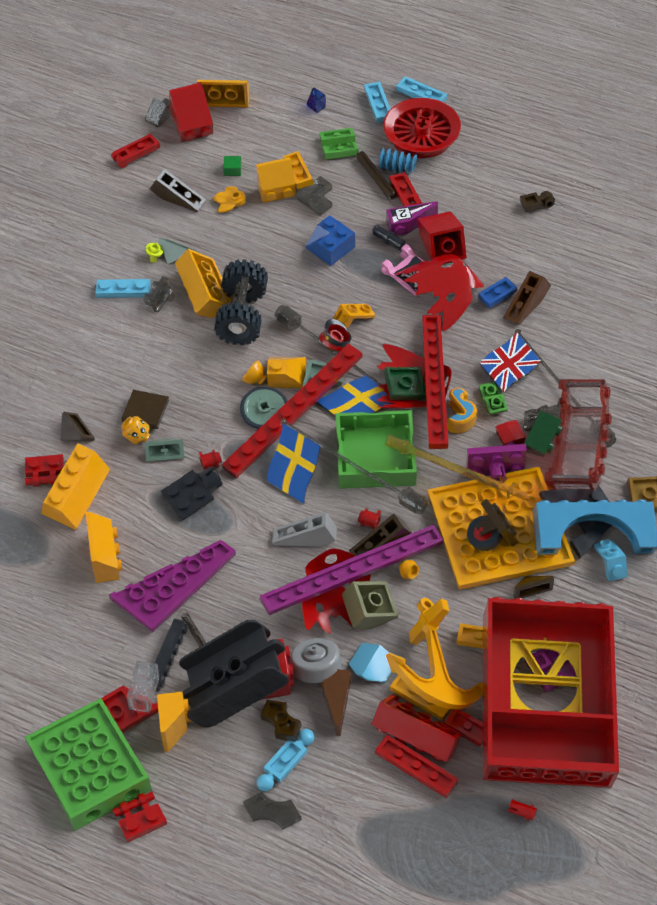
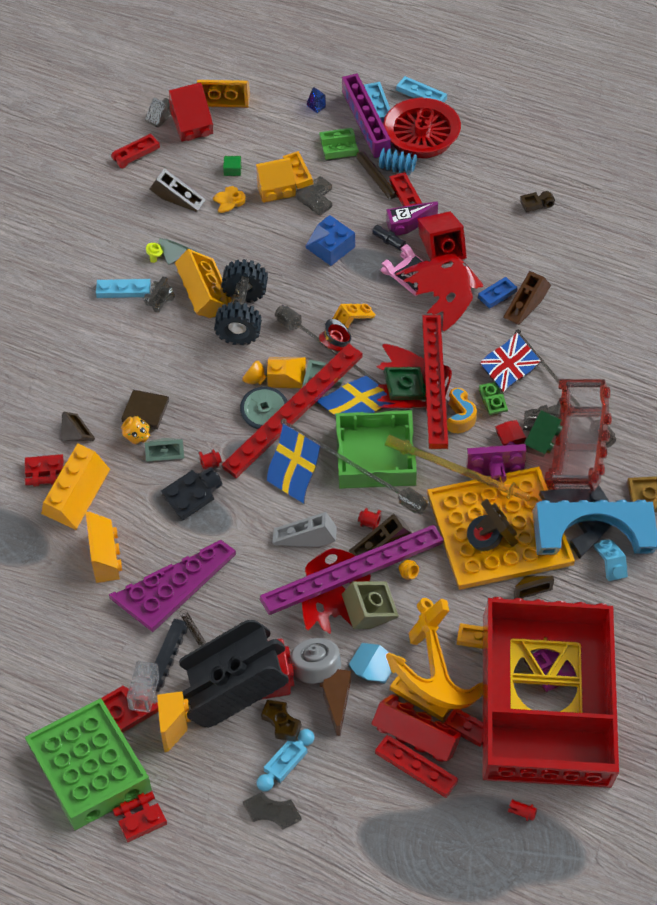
(365, 114): none -> magenta brick

